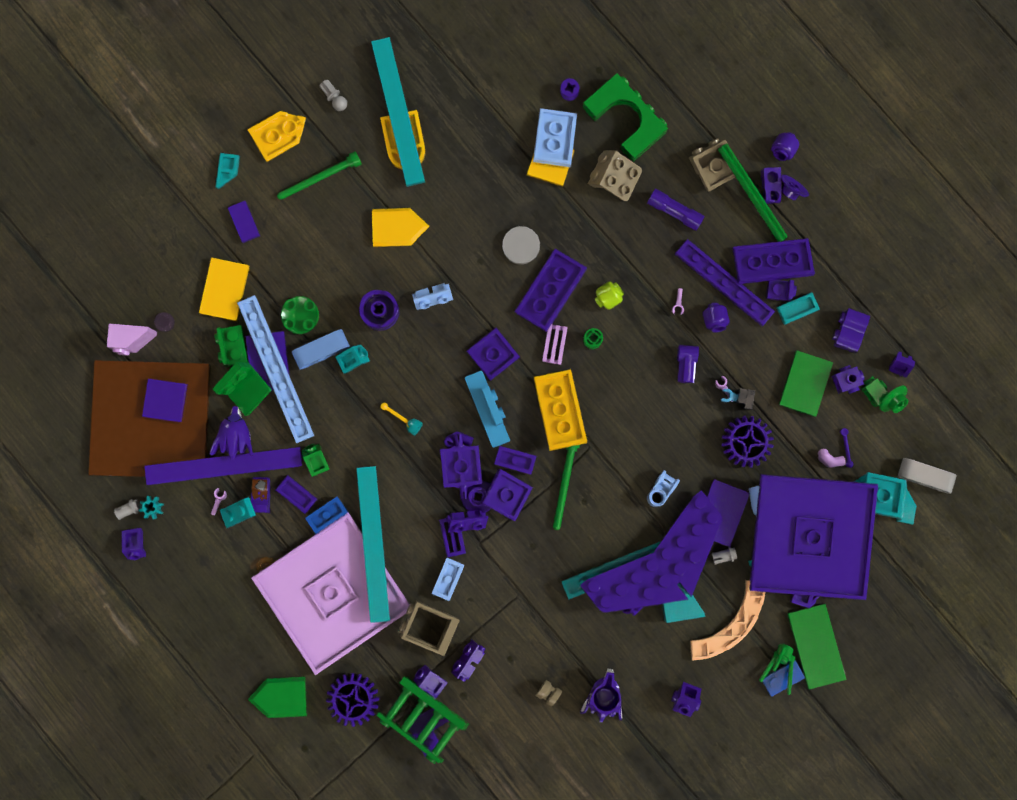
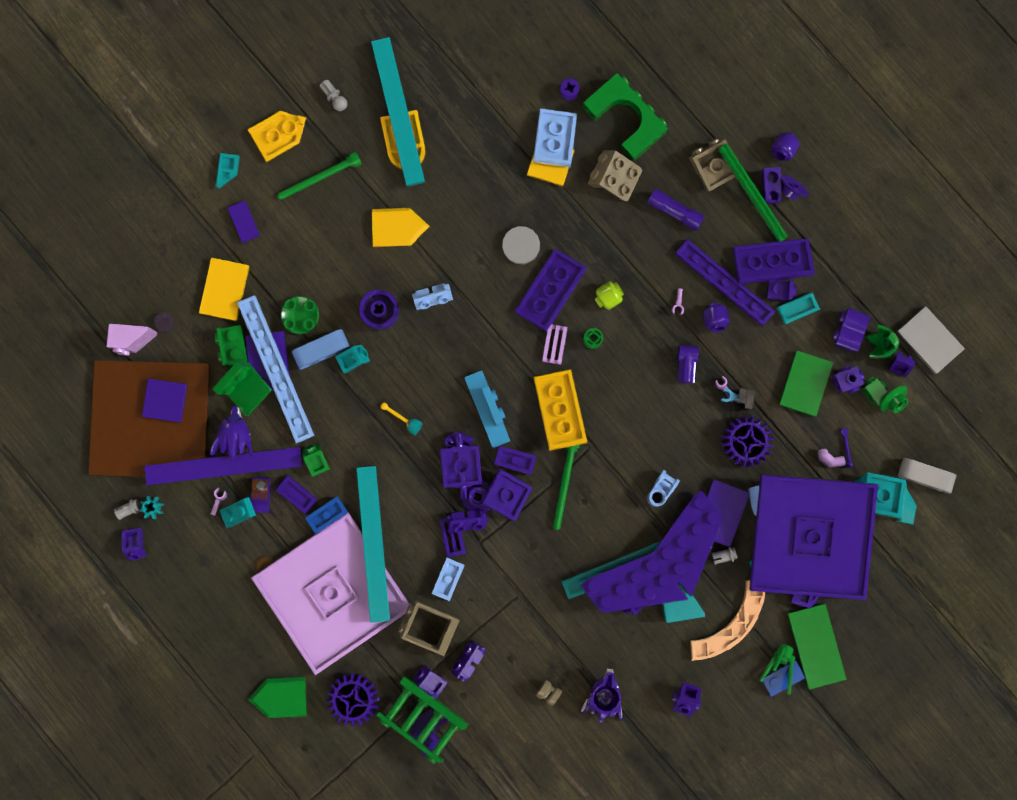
(493, 354): dark purple tile -> none
(885, 342): none -> green piece
(930, 340): none -> light grey tile

